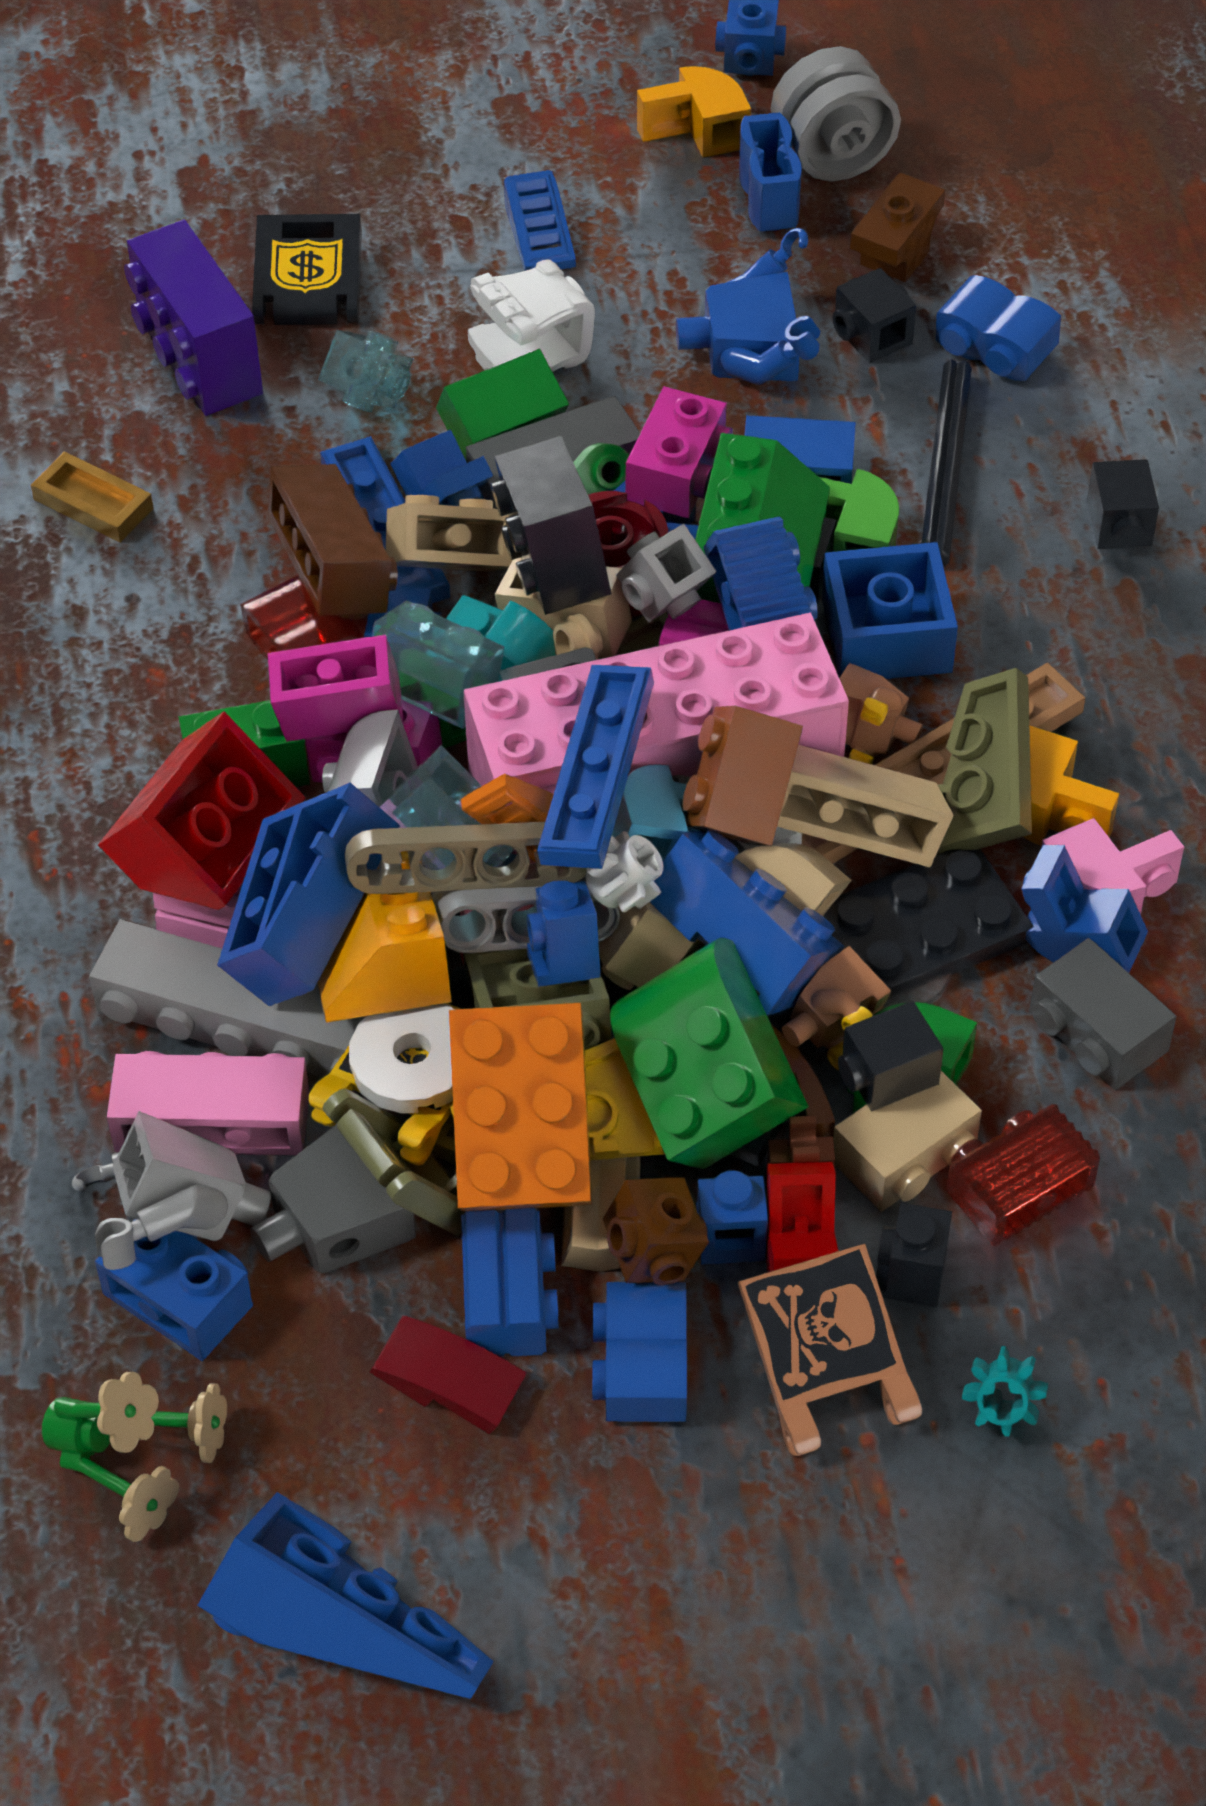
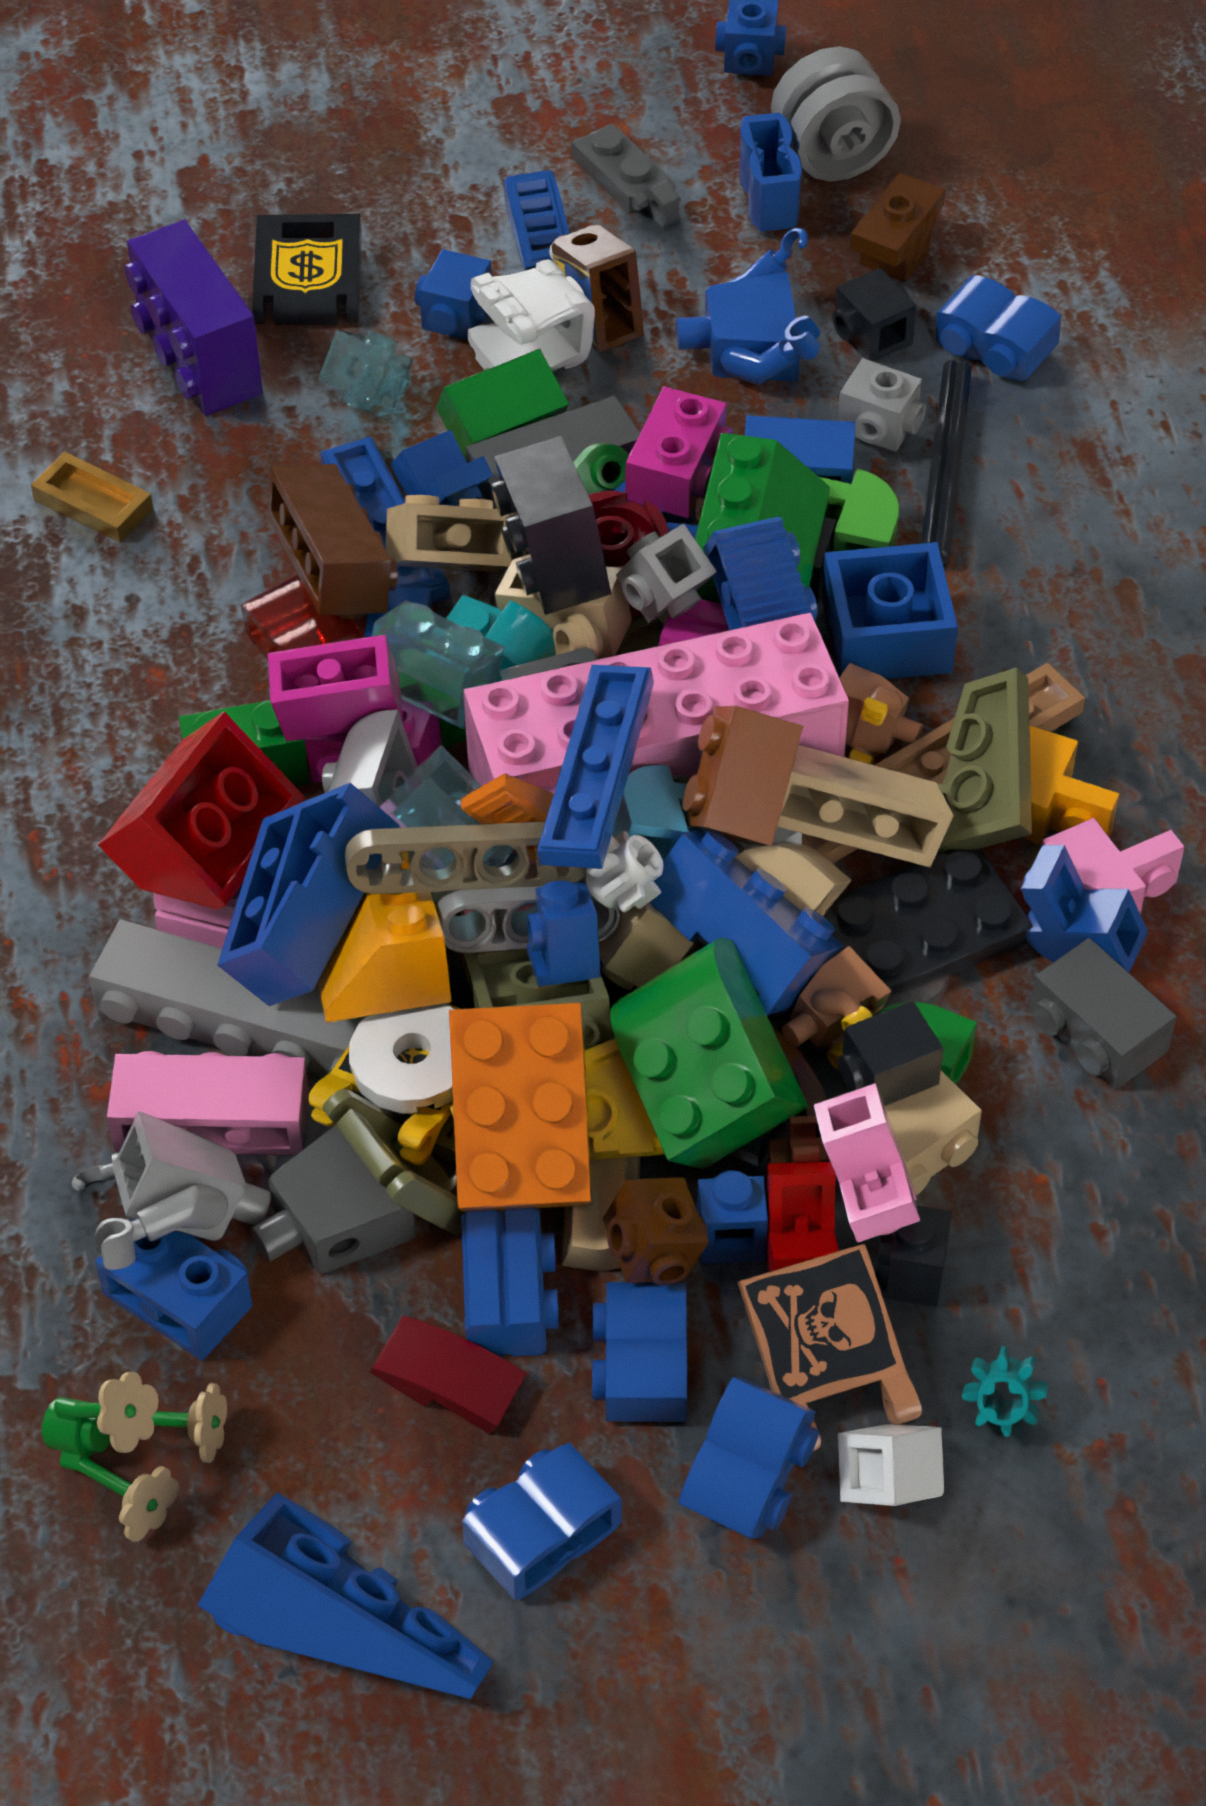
(447, 296): none -> blue brick
(541, 1520): none -> blue brick
(607, 274): none -> reddish brown torso
(627, 174): none -> dark grey hinge
(700, 103): light orange brick -> none
(748, 1458): none -> blue brick
(867, 1163): none -> bright pink brick
(882, 404): none -> light grey brick
(890, 1464): none -> white panel
(1022, 1173): clear red brick -> none
(1122, 504): black brick -> none

